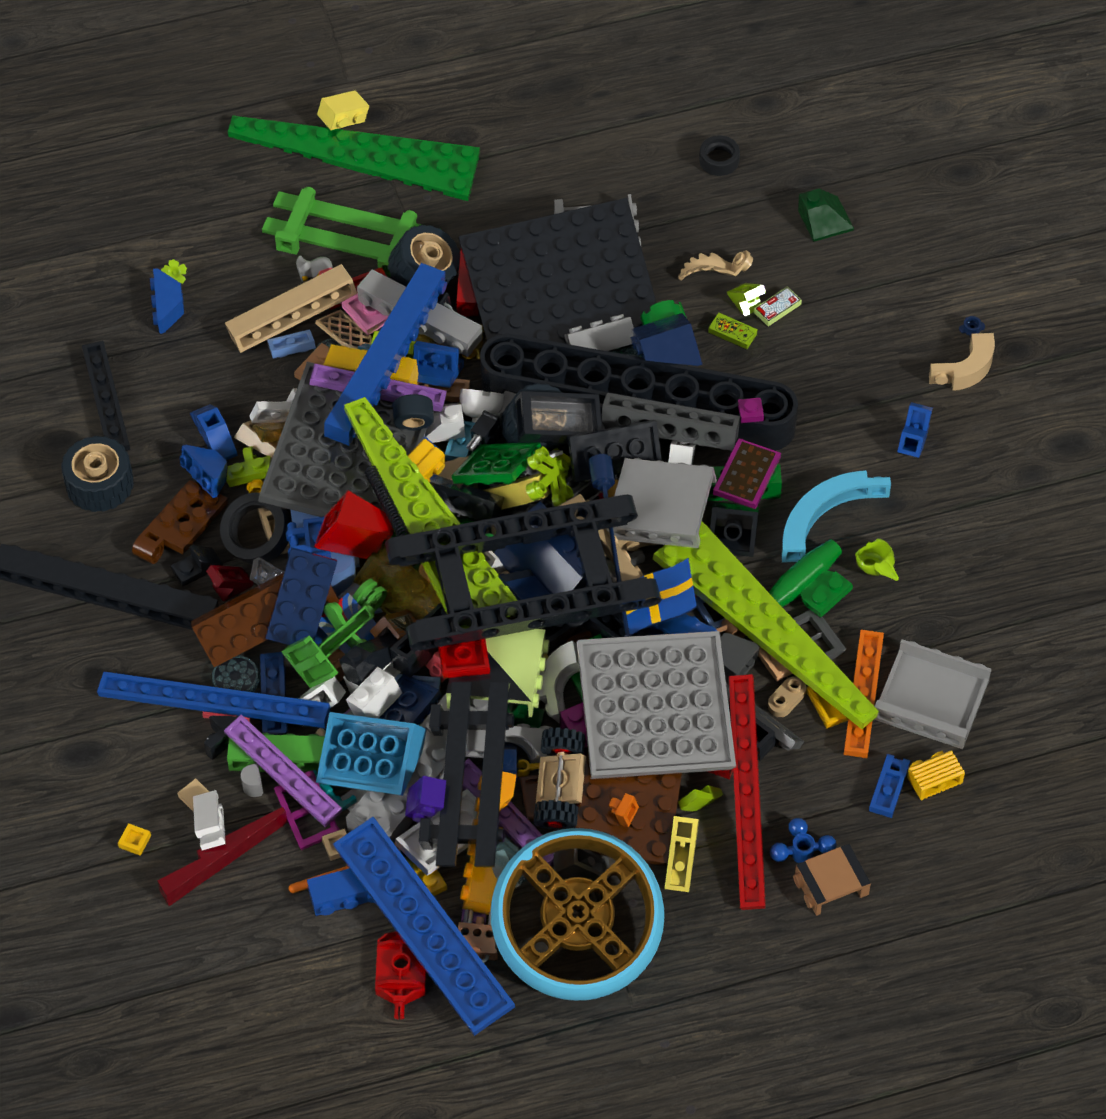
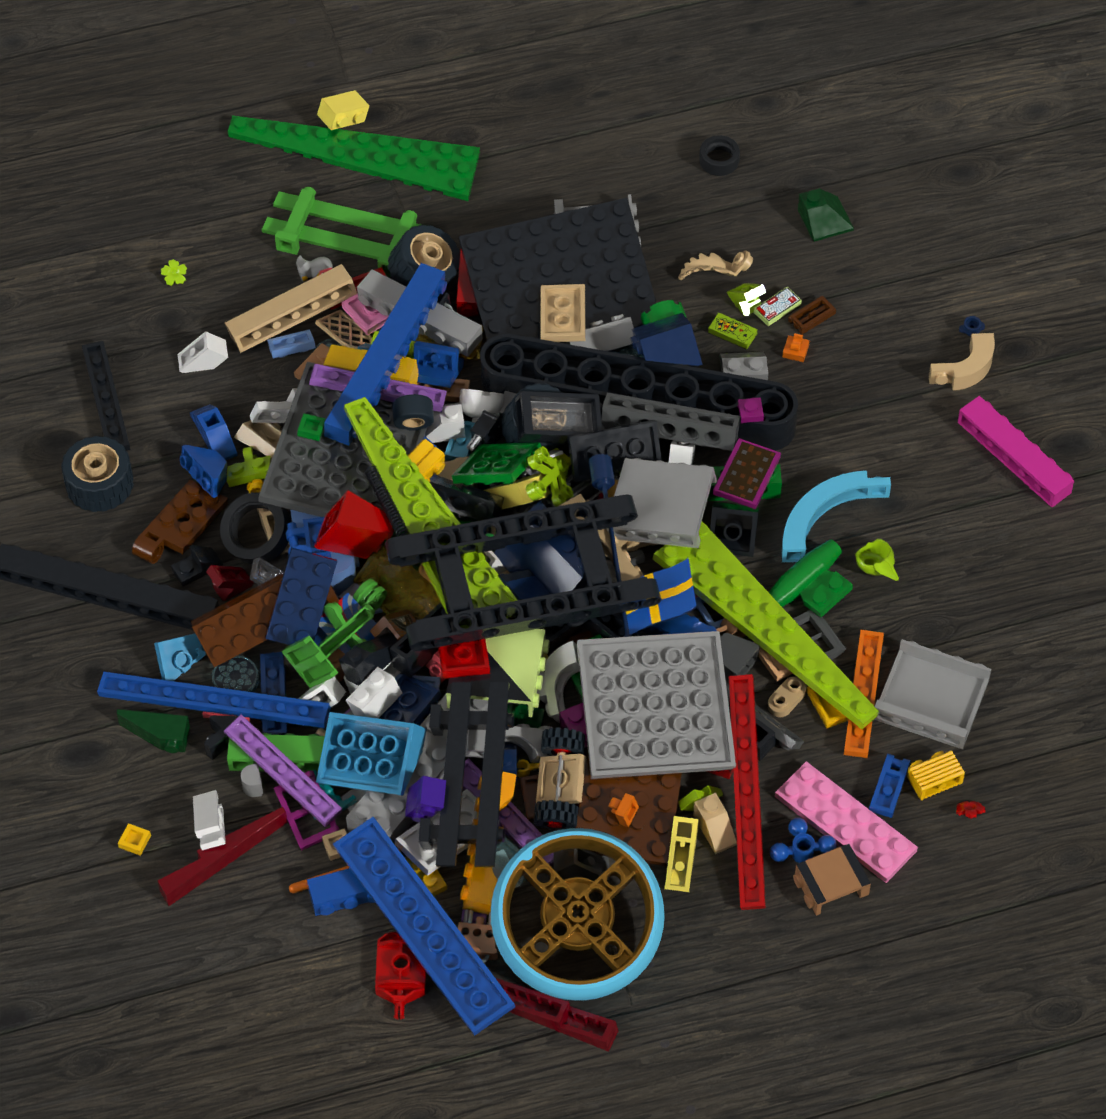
(161, 730): none -> dark green slope
(167, 300): blue slope -> none
(178, 655): none -> dark azure wing
(192, 789): tan tile -> none
(203, 353): none -> white slope
(269, 431): clear yellow slope -> none
(311, 427): none -> green plate
(560, 1016): none -> dark red slope
(563, 313): none -> tan plate
(714, 823): none -> tan slope
(745, 364): none -> light grey slope
(796, 348): none -> orange tile
(814, 317): none -> reddish brown tile
(846, 820): none -> bright pink plate
(915, 430): blue brick -> none
(970, 809): none -> red plant
(1016, 451): none -> dark pink brick

